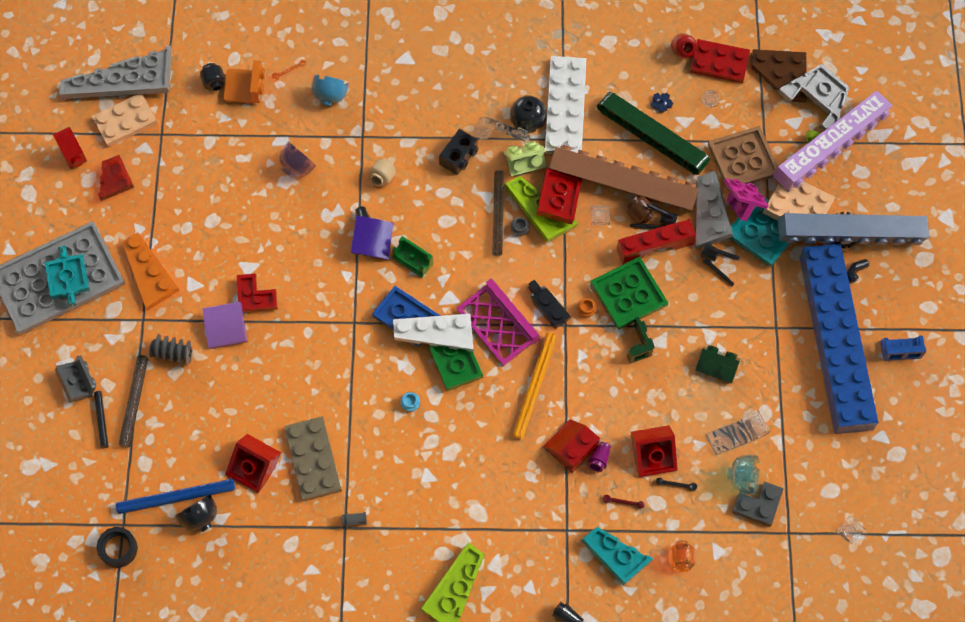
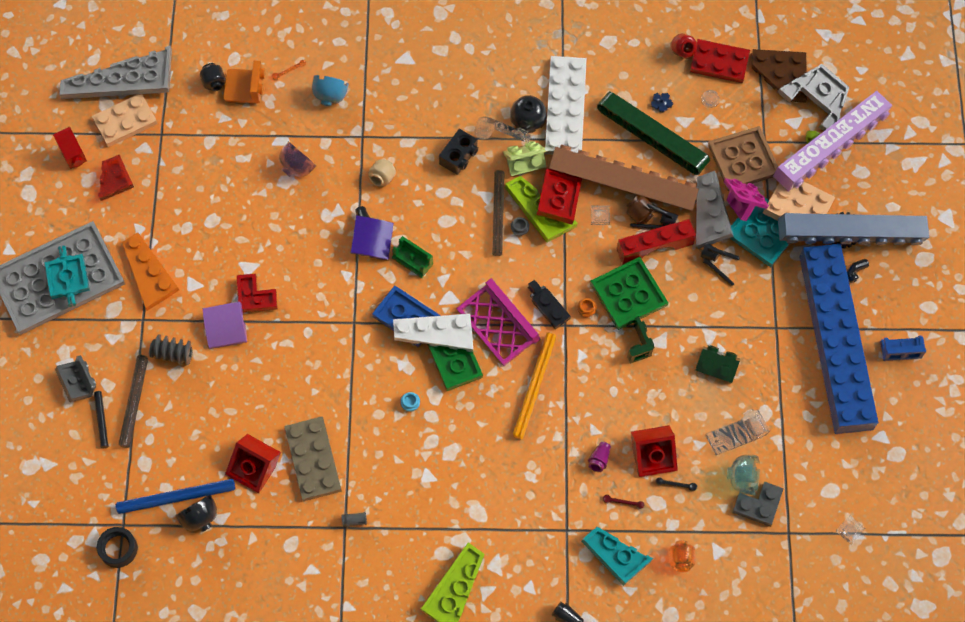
(572, 444): red slope -> none

